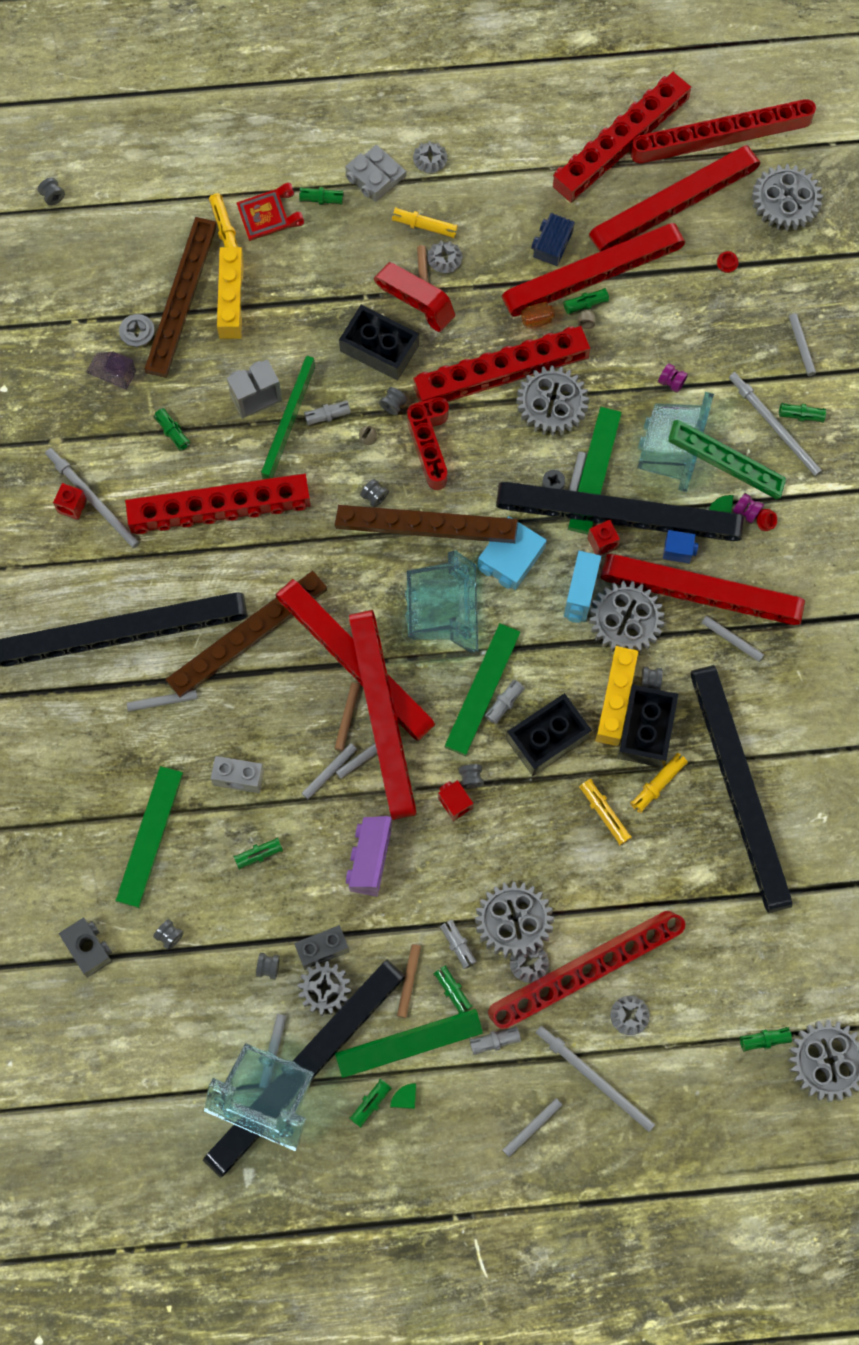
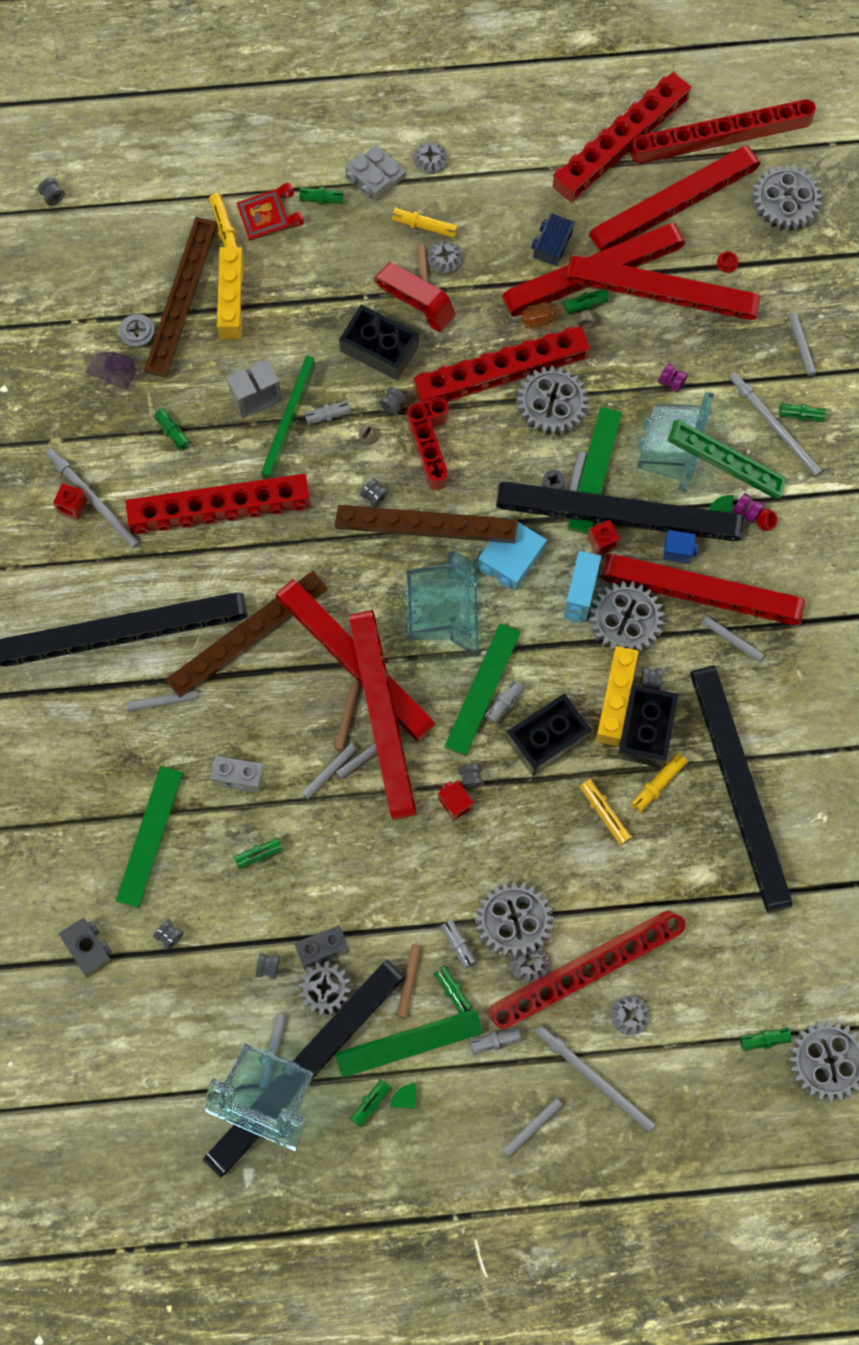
(369, 855): medium lavender slope -> none
(663, 287): none -> red beam

